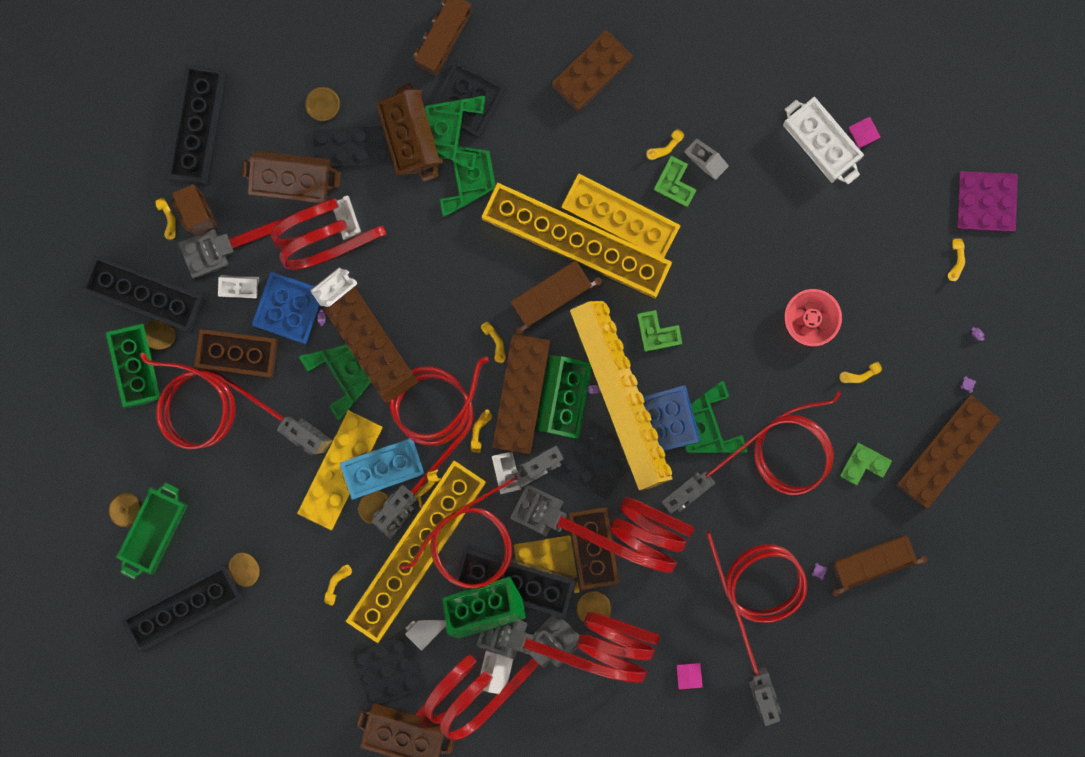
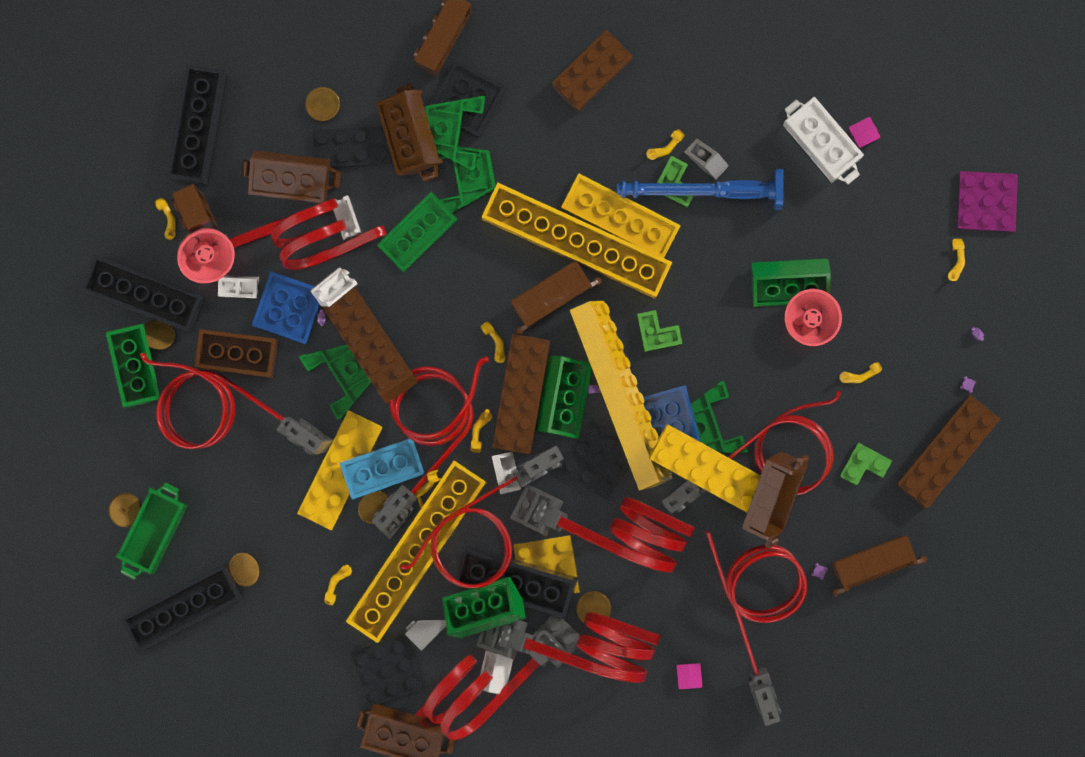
(212, 261): none -> coral piece
(417, 232): none -> green tile
(594, 564): reddish brown brick -> none
(705, 467): none -> yellow plate
(730, 189): none -> blue piece
(775, 496): none -> reddish brown container
(780, 281): none -> green slope

